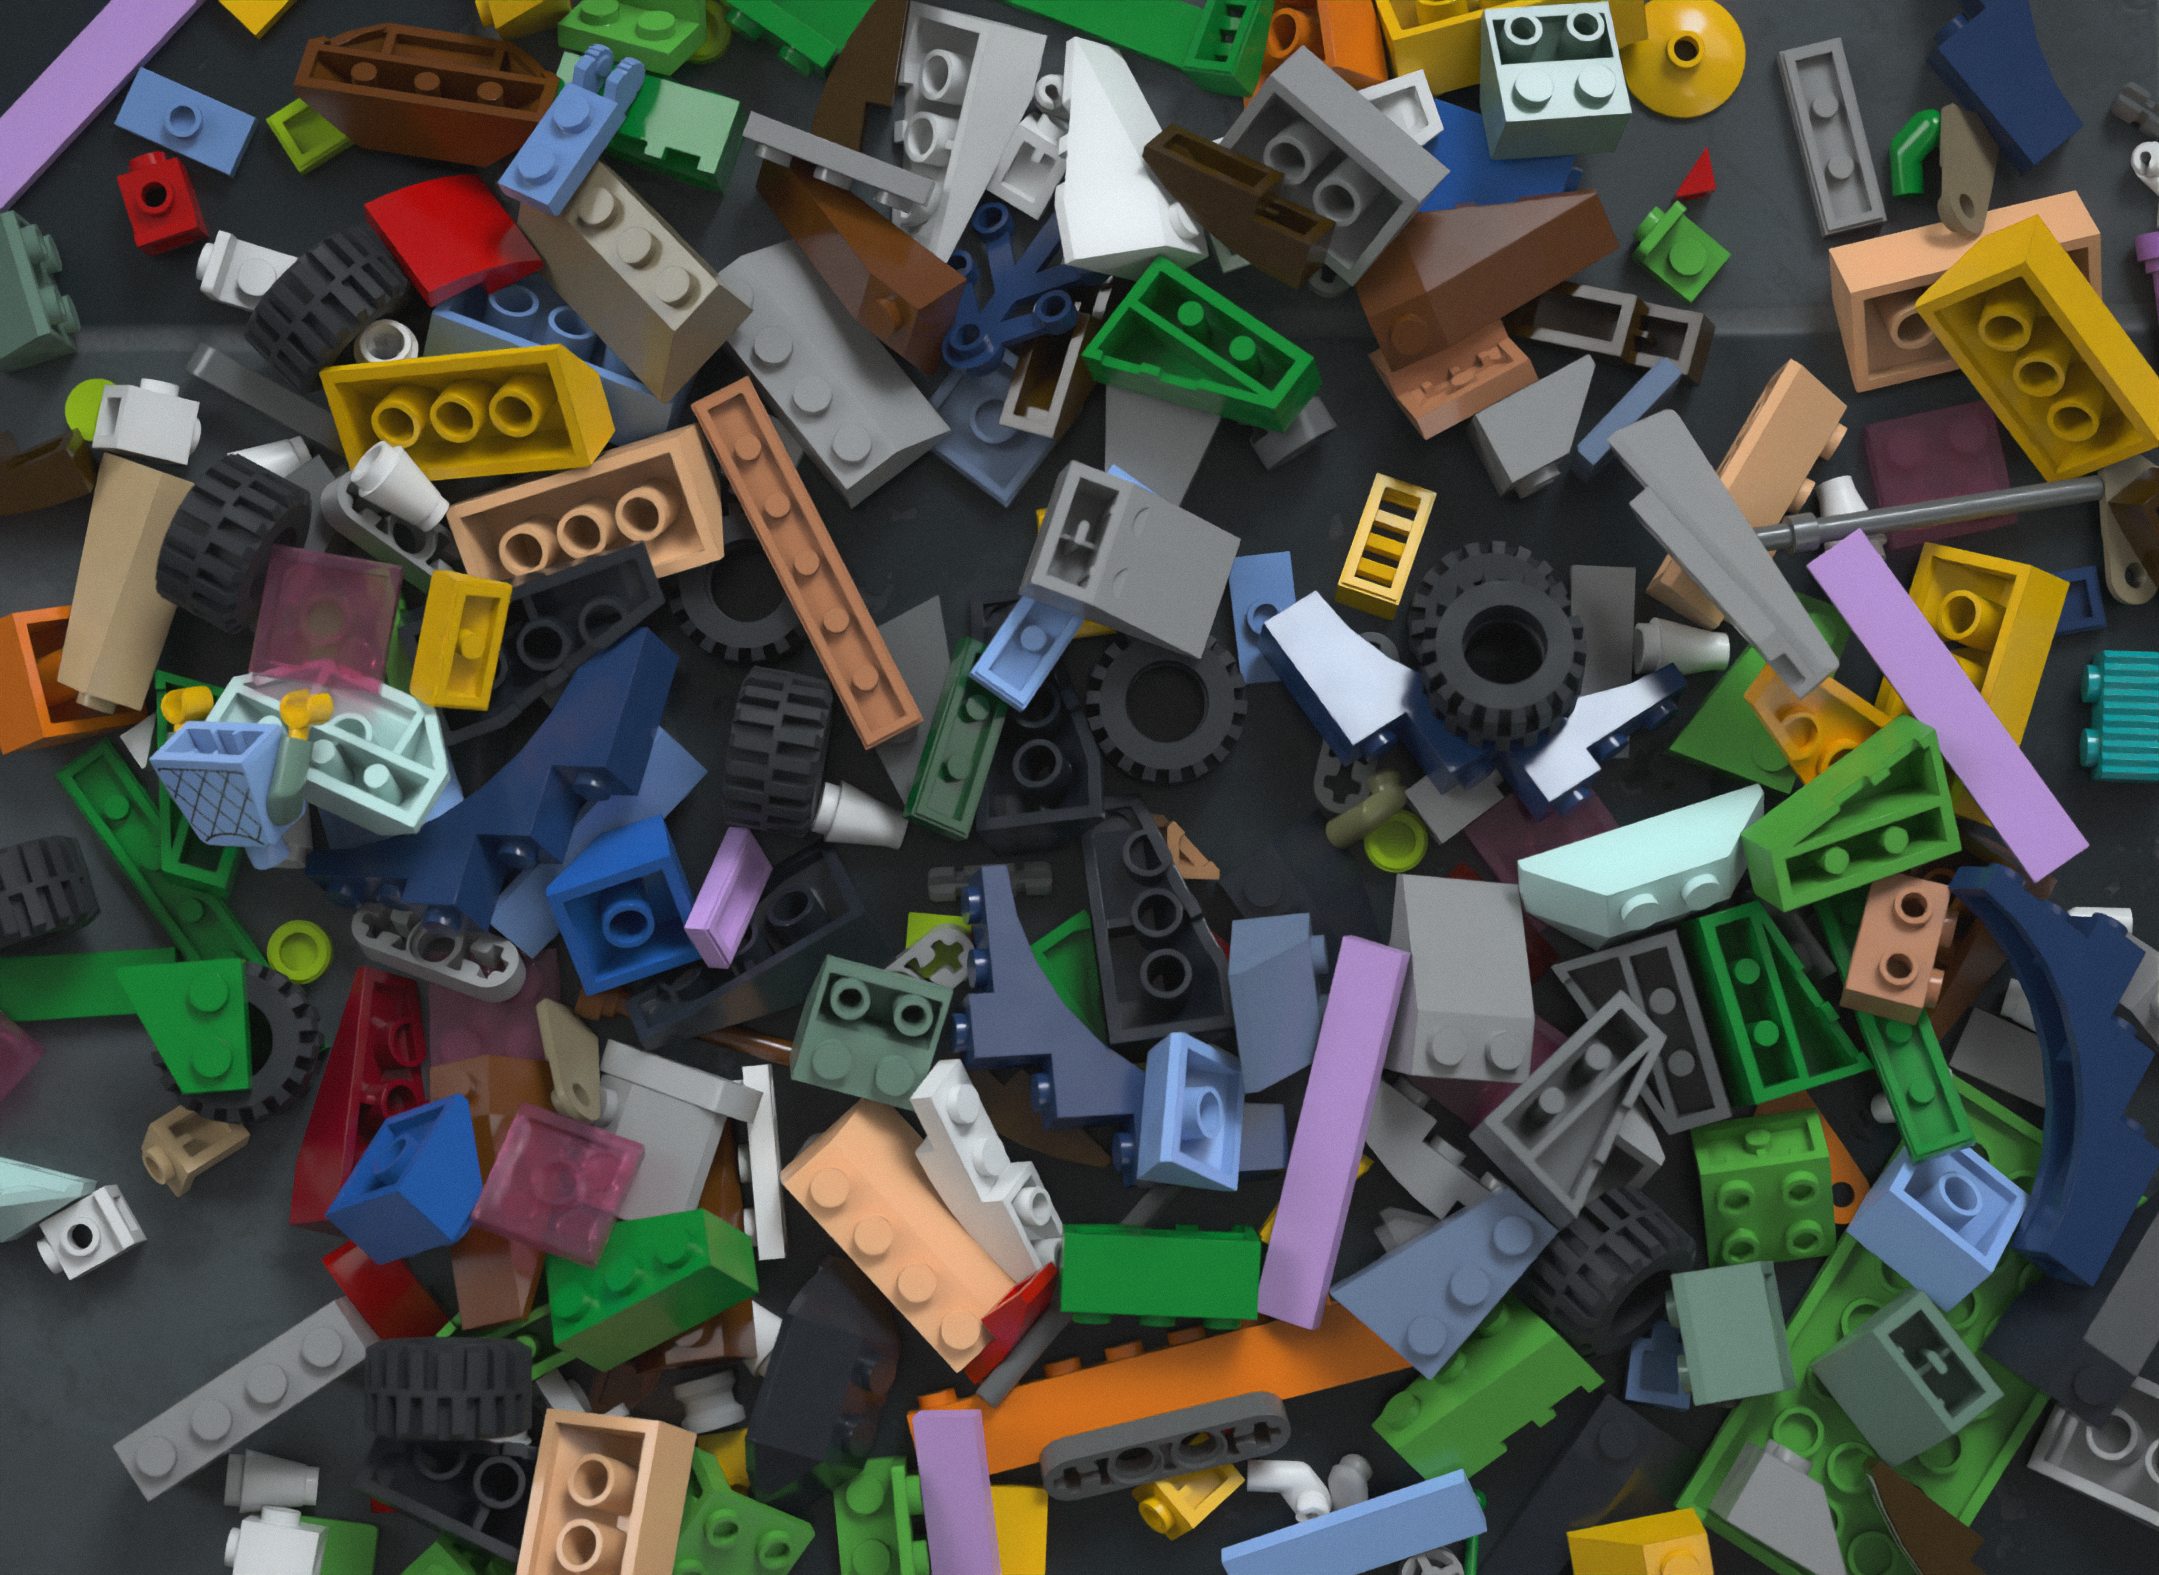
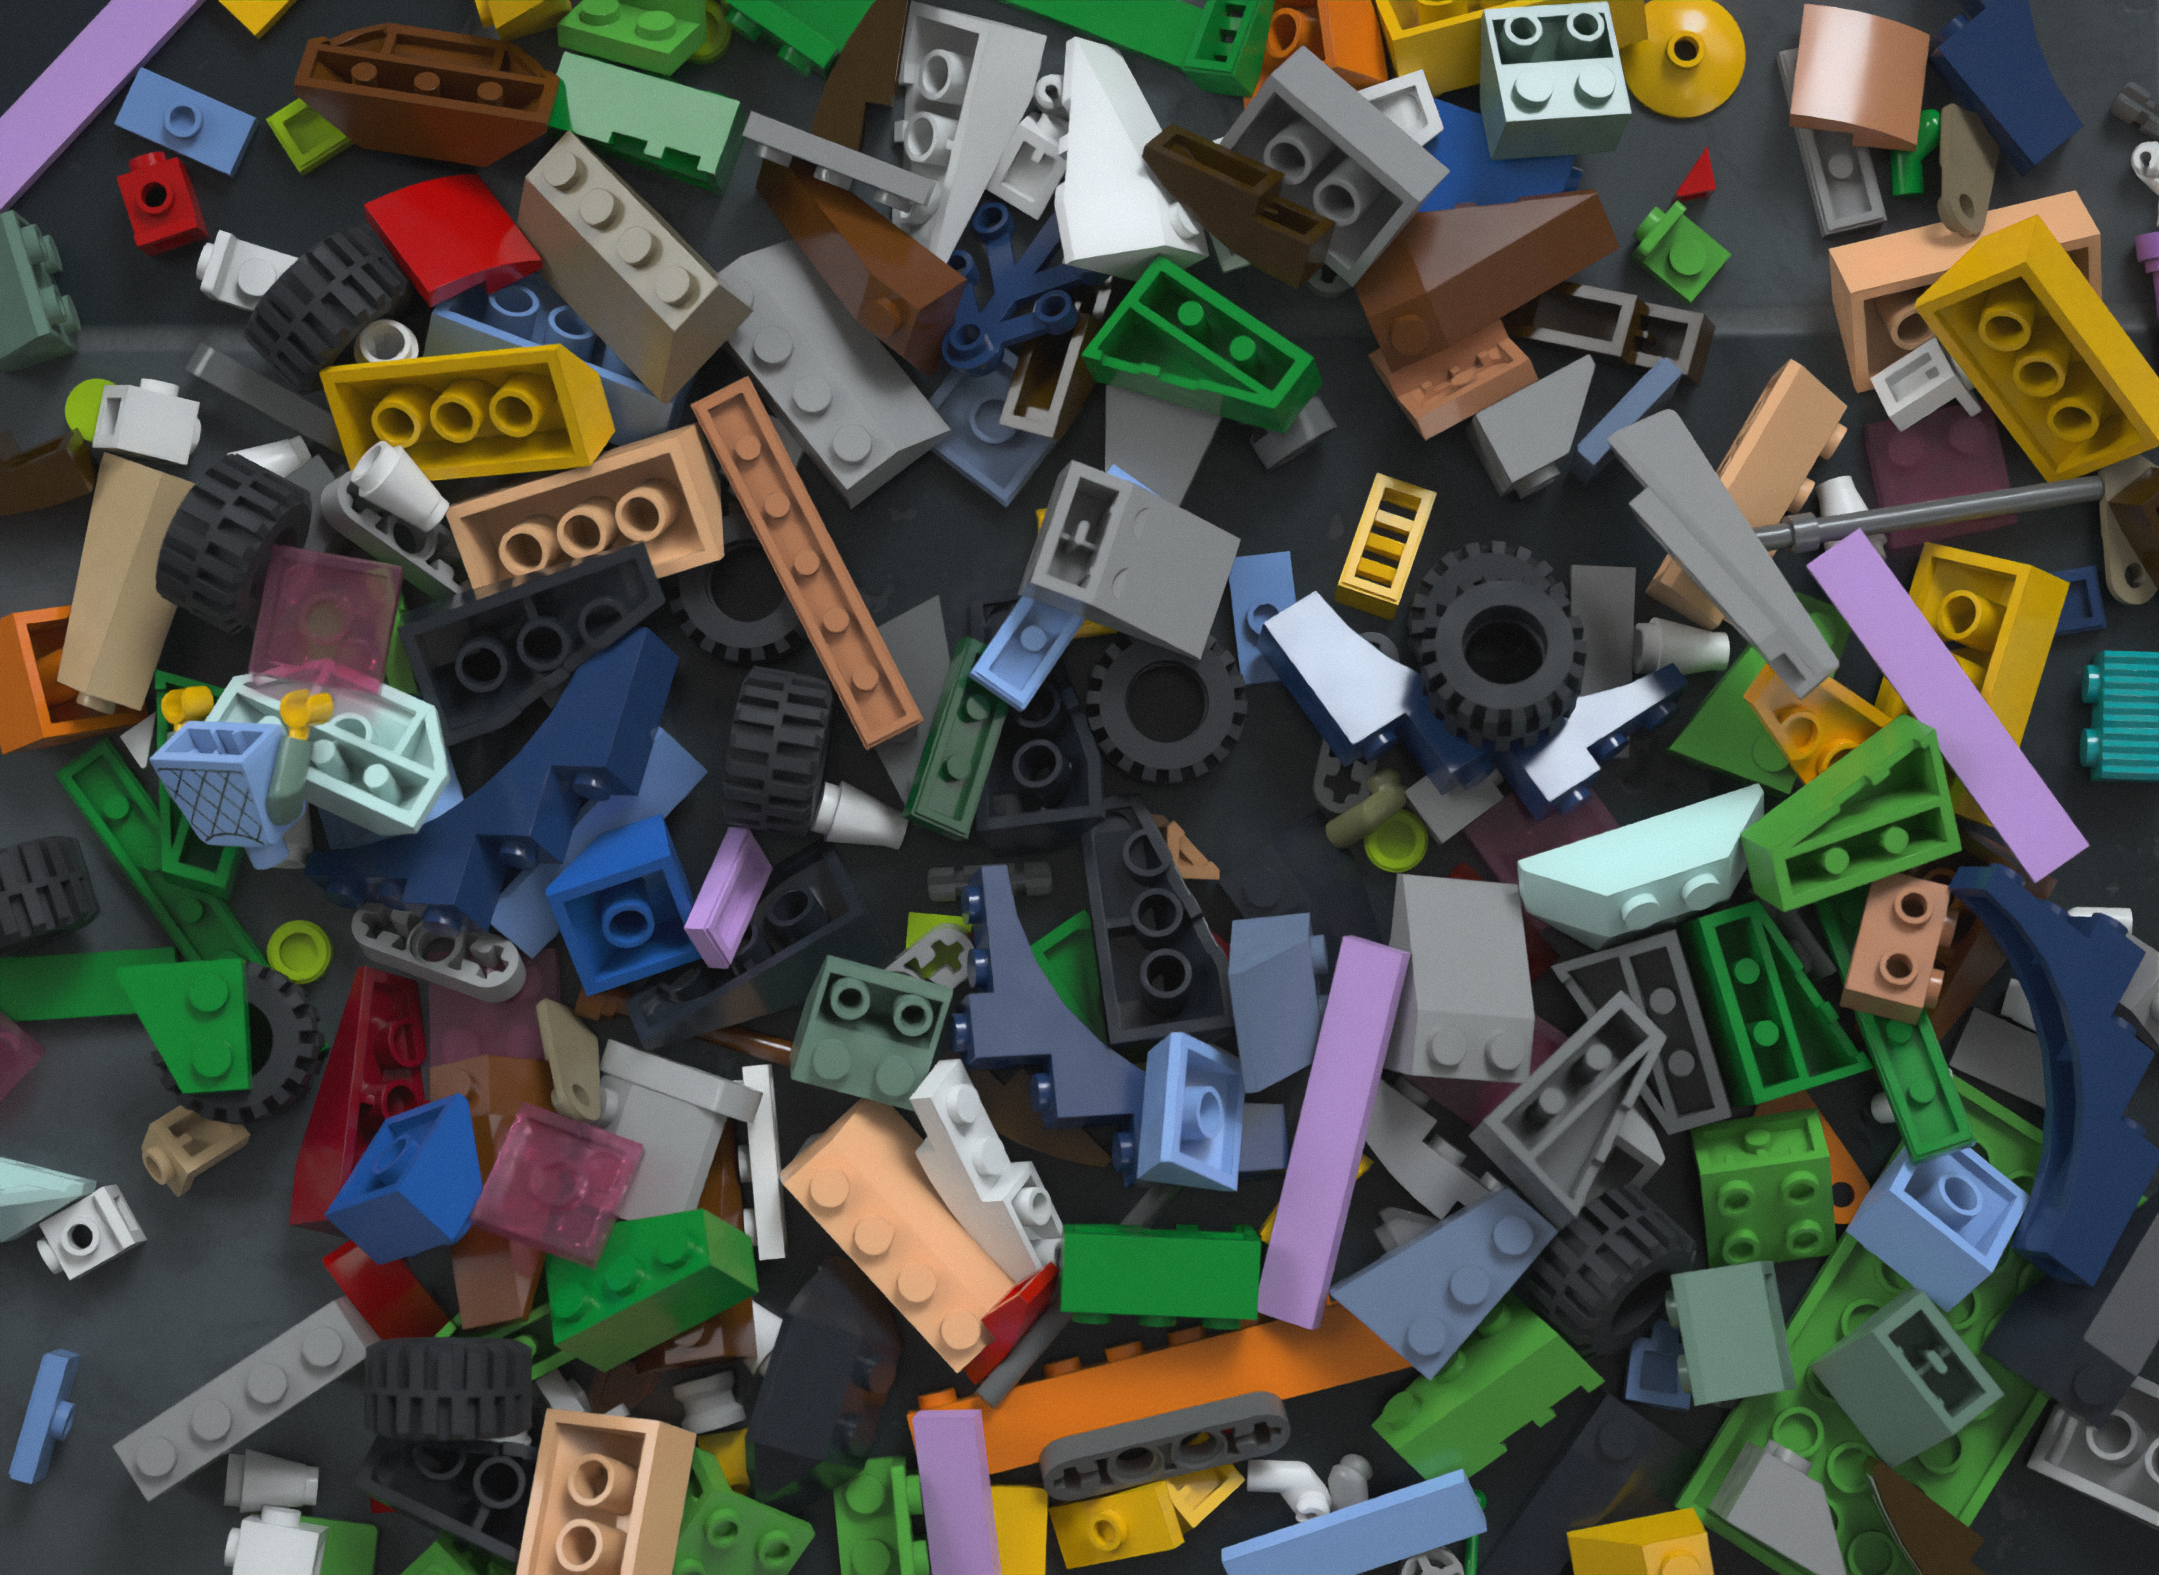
(47, 1416): none -> medium blue plate
(460, 641): yellow slope -> none
(573, 131): medium blue hinge -> none
(1116, 1525): none -> yellow plate
(1859, 77): none -> nougat slope
(1922, 384): none -> white bracket

